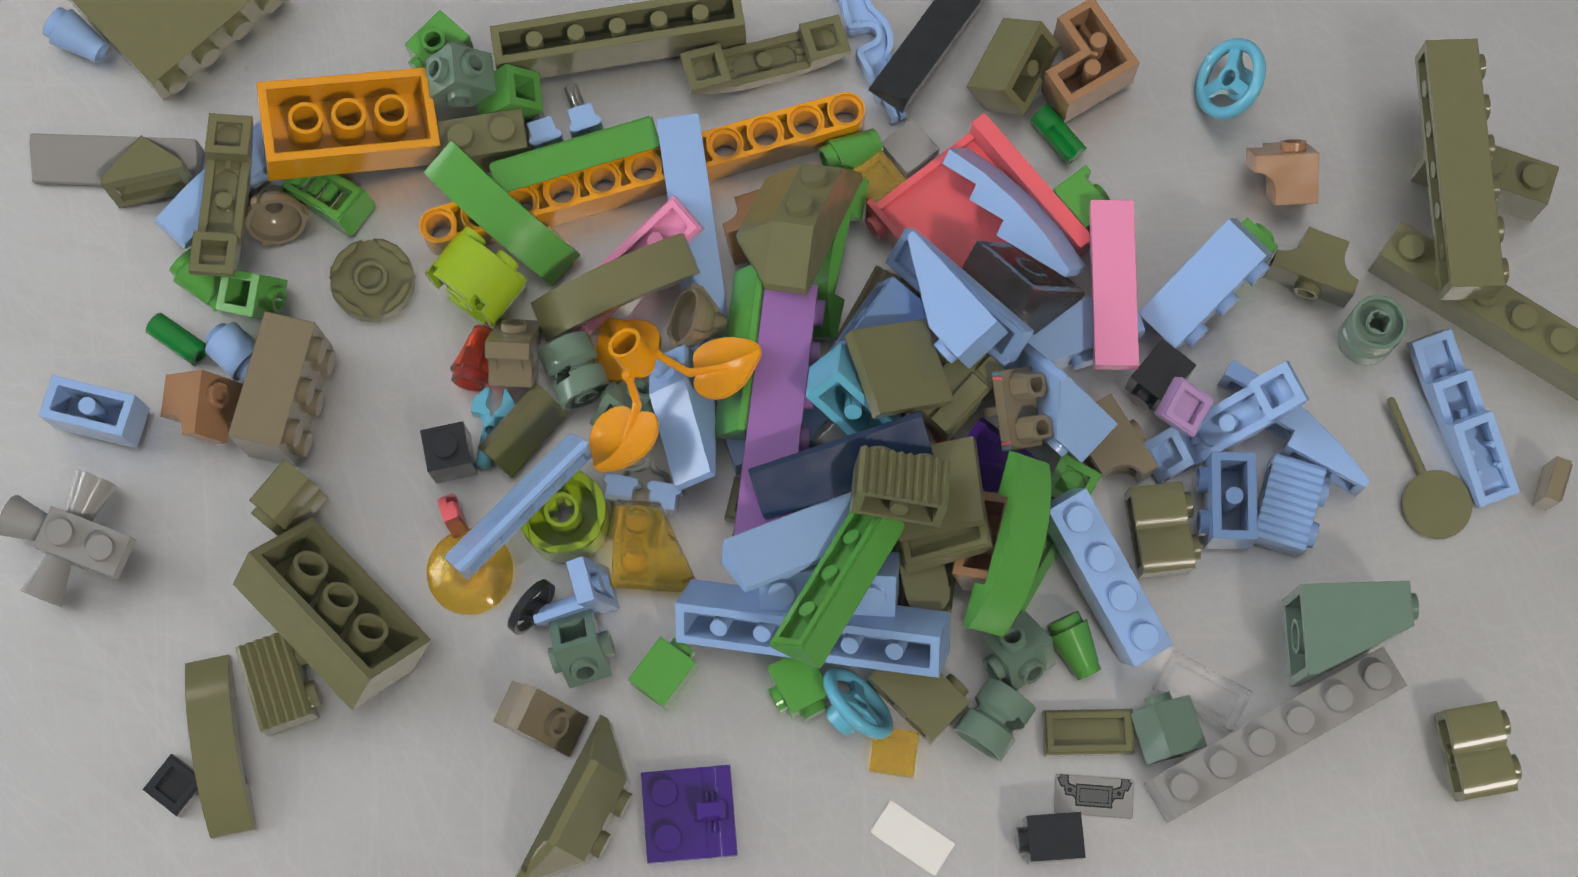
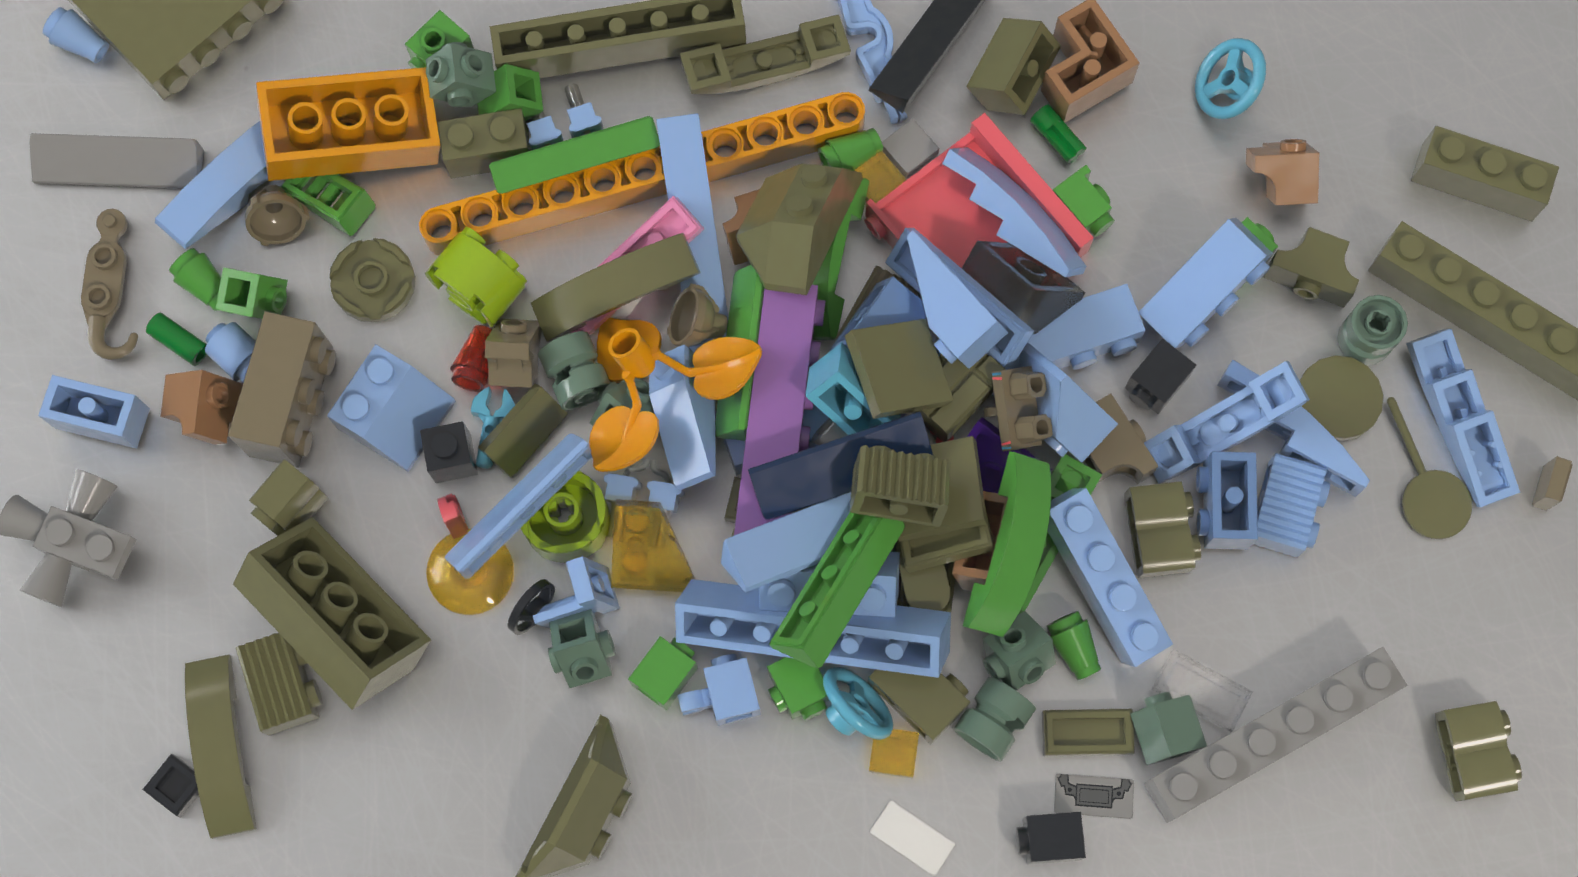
(104, 284): none -> dark tan piece
(145, 175): olive slope -> none
(224, 196): olive slope -> none
(389, 407): none -> light blue slope
(501, 214): bright green slope -> none
(540, 718): dark tan brick -> none
(689, 814): dark purple hinge -> none
(728, 691): none -> light blue brick
(1113, 285): bright pink tile -> none
(1184, 406): lavender tile -> none
(1342, 621): sand green slope -> none
(1343, 396): none -> olive tile
(1460, 170): olive brick -> none

